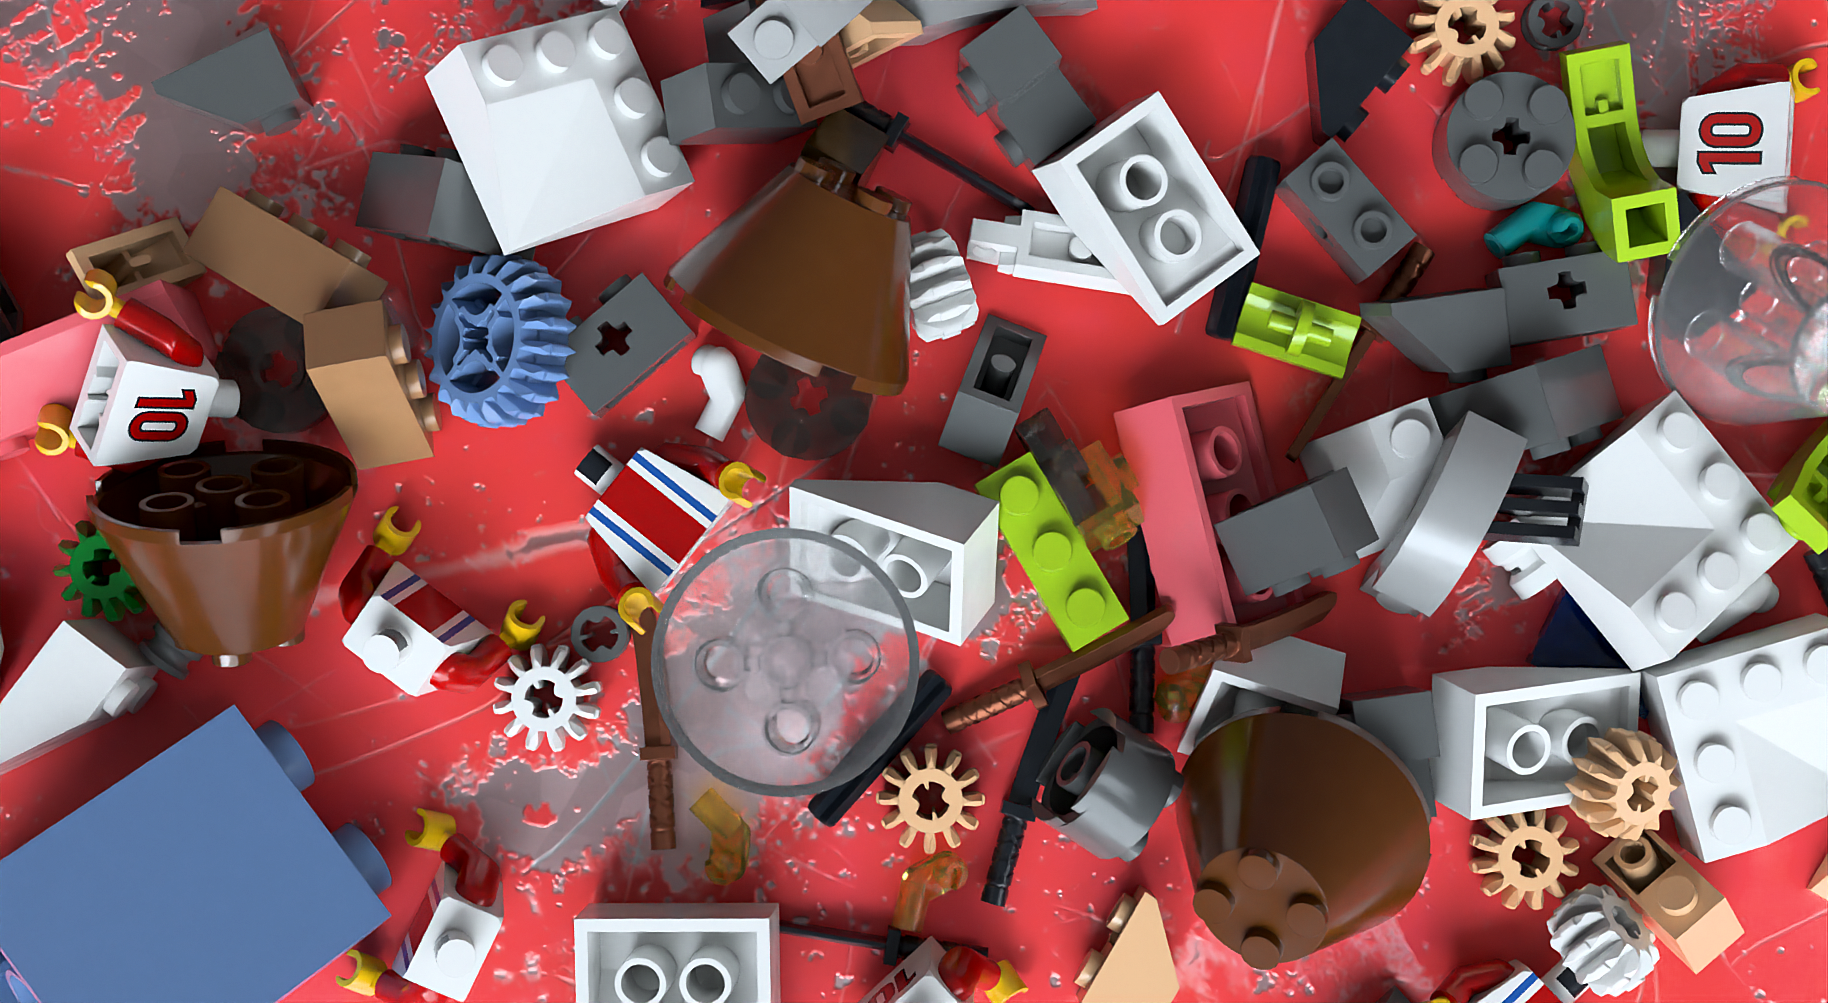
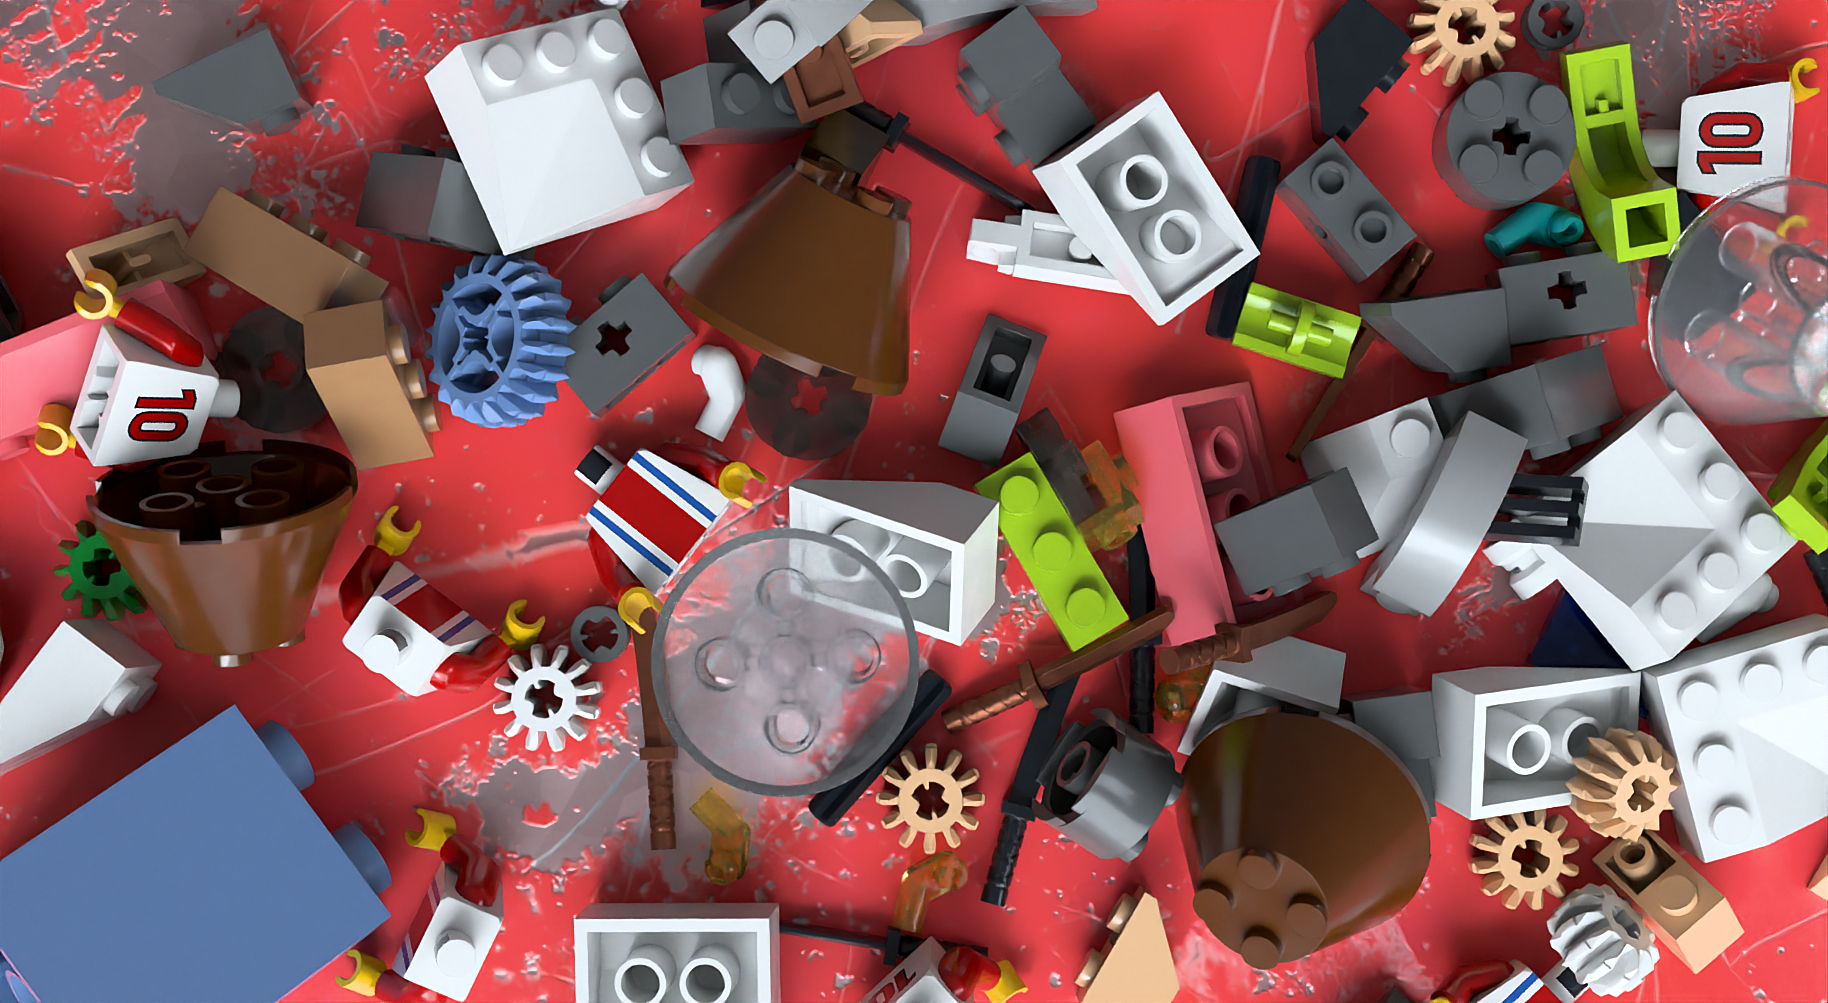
(165, 655): dark grey bush -> none
(939, 287): white gear -> none

